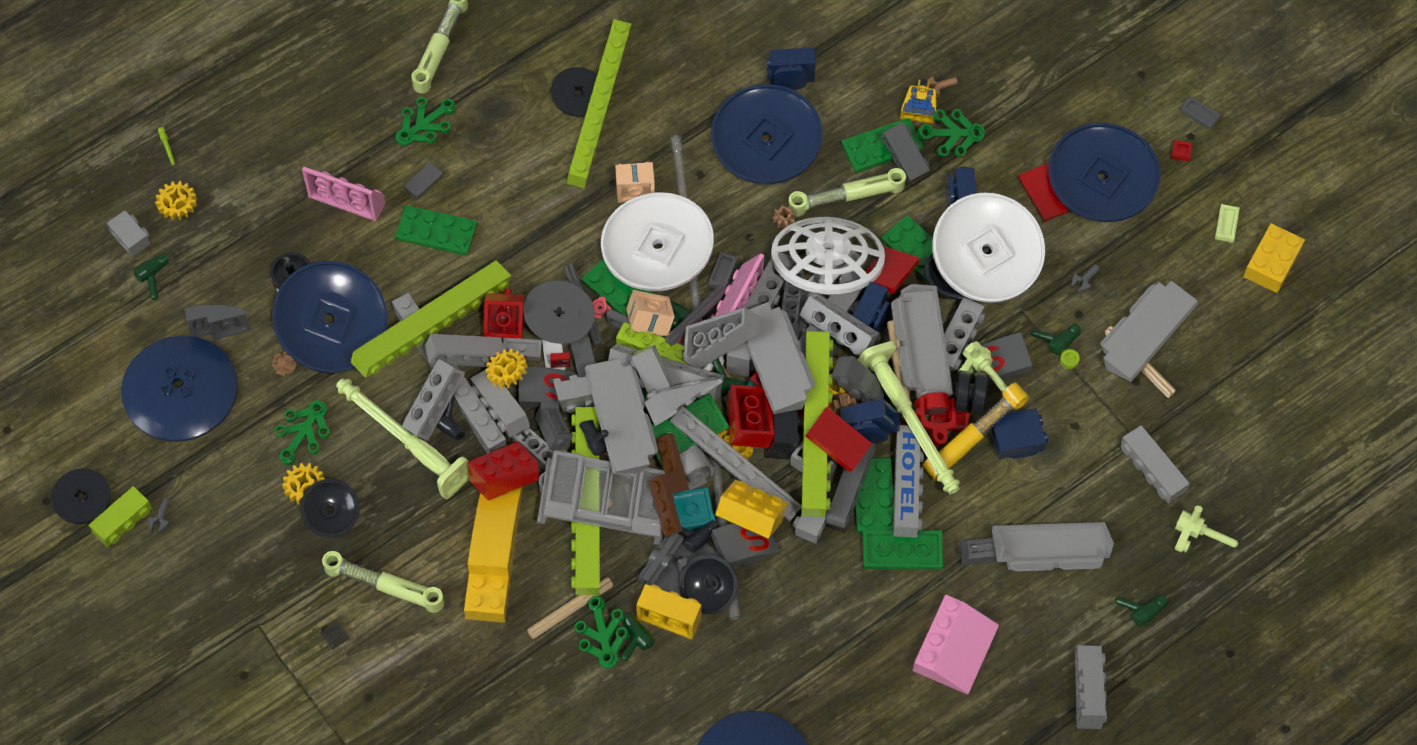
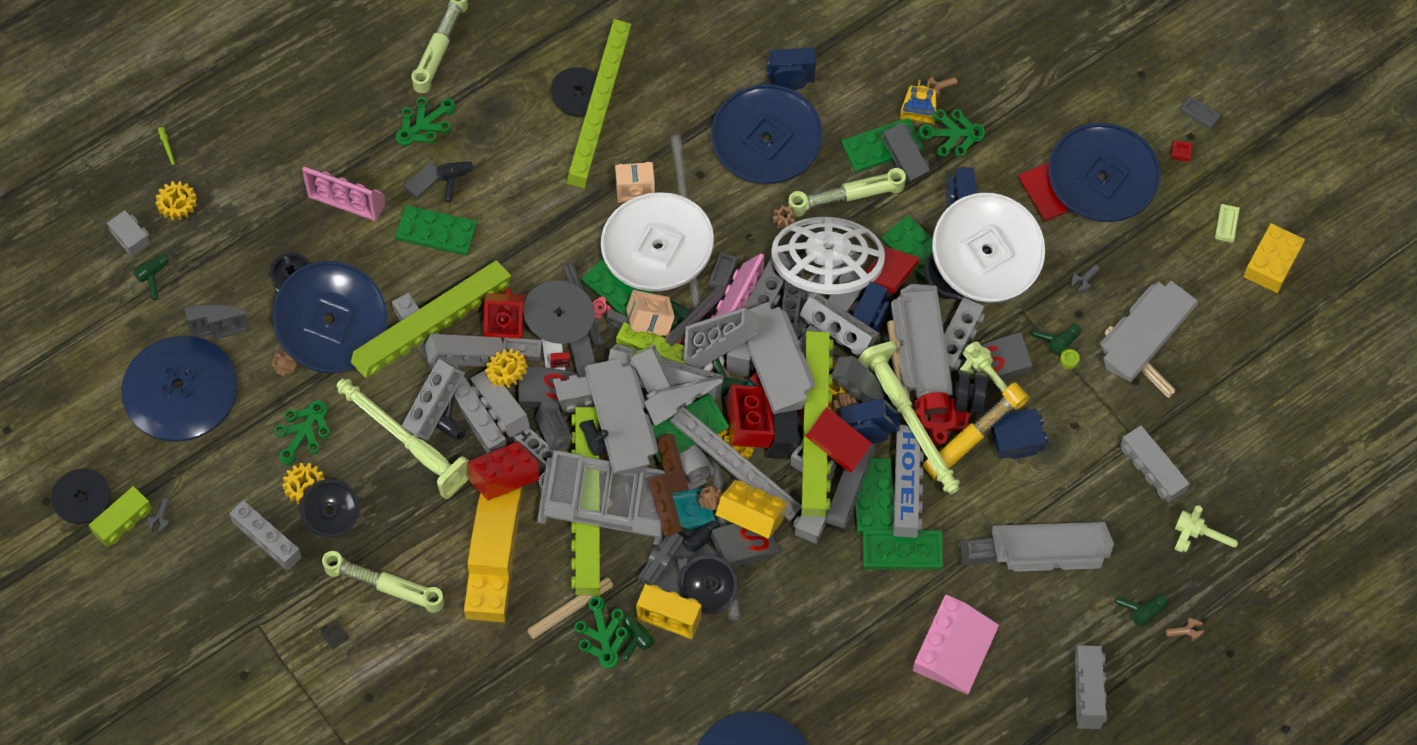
(265, 535): none -> light grey brick
(451, 171): none -> black piece
(710, 497): none -> medium nougat gear
(1186, 630): none -> medium nougat bar

